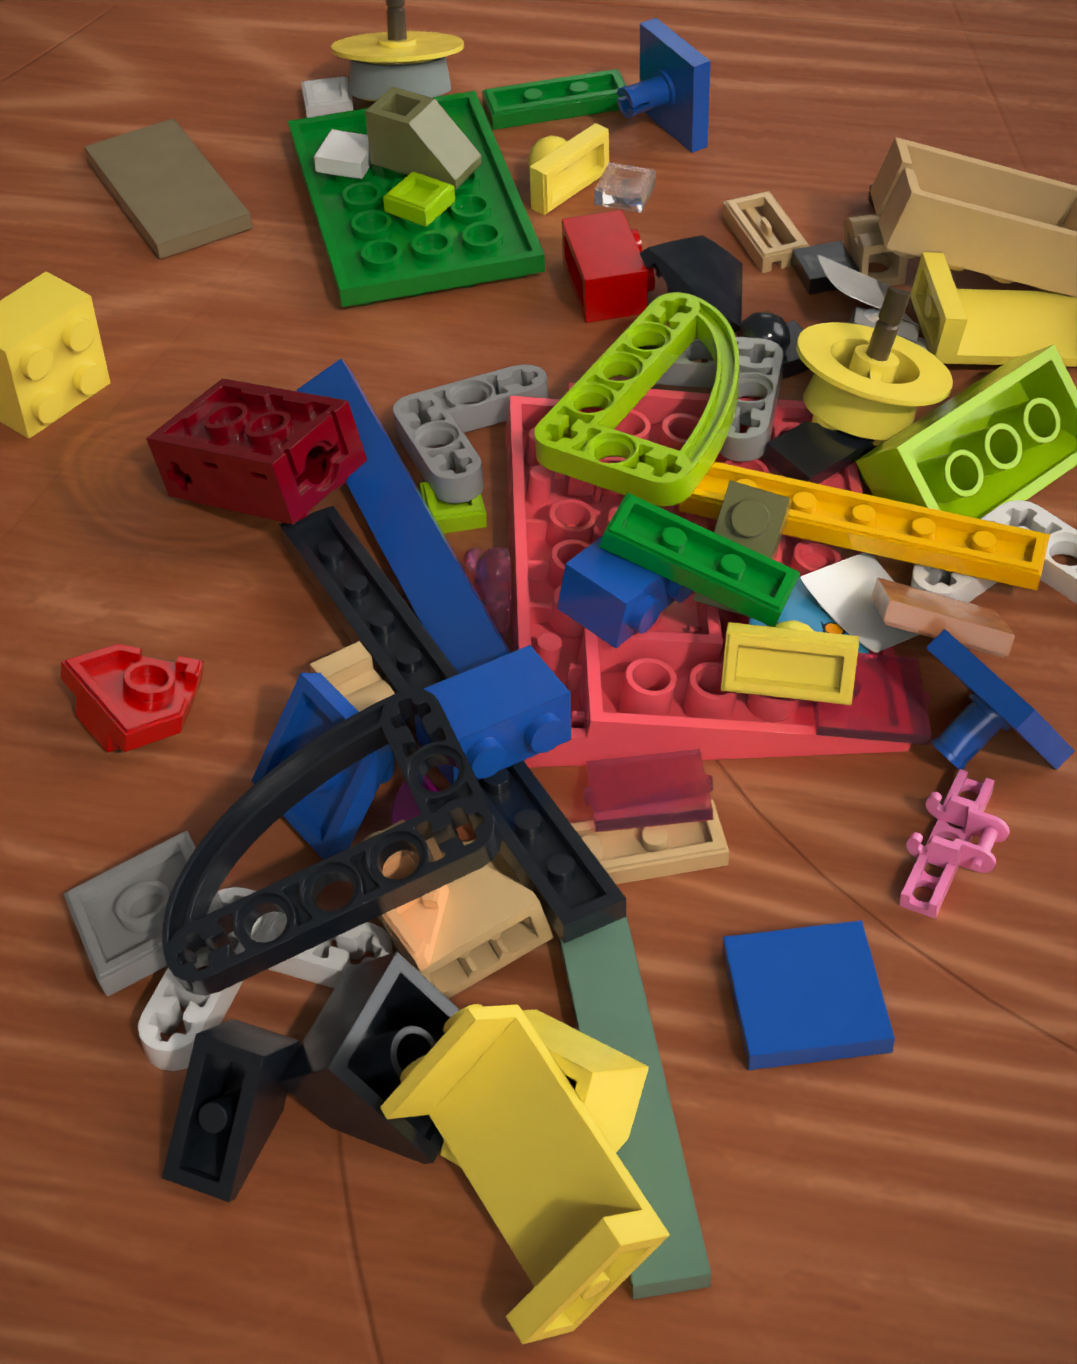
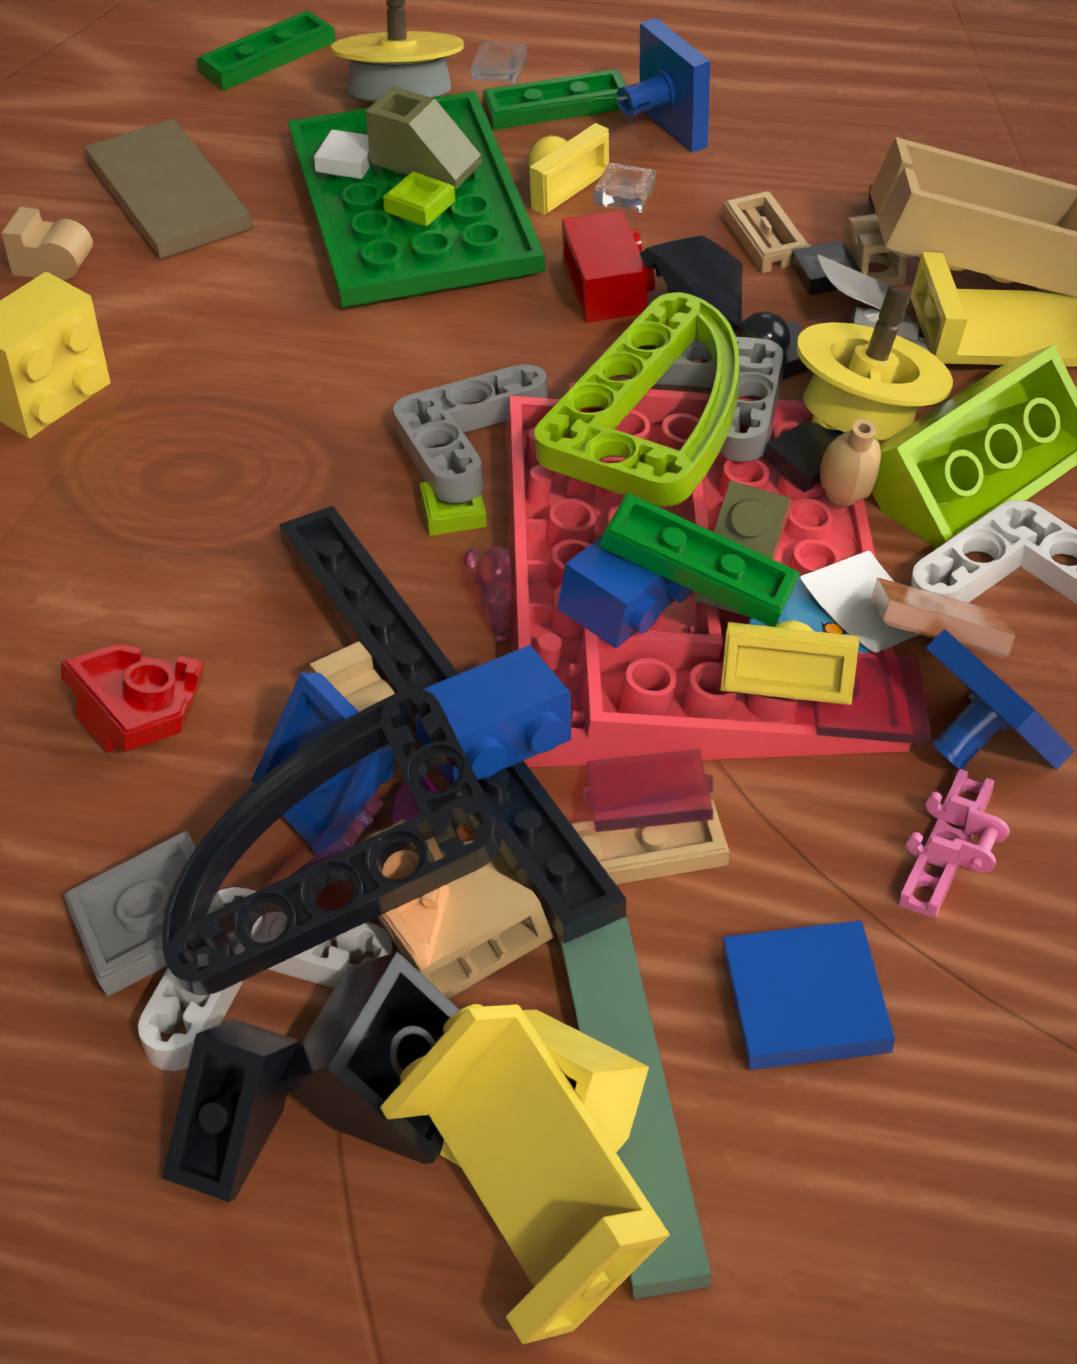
(45, 246): none -> tan leg
(258, 450): dark red piece -> none
(265, 50): none -> green tile
(326, 96): white tile -> none
(332, 840): none -> clear pink piece
(411, 536): blue tile -> none
(499, 62): none -> clear tile
(851, 464): none -> tan plant
(887, 527): yellow tile -> none

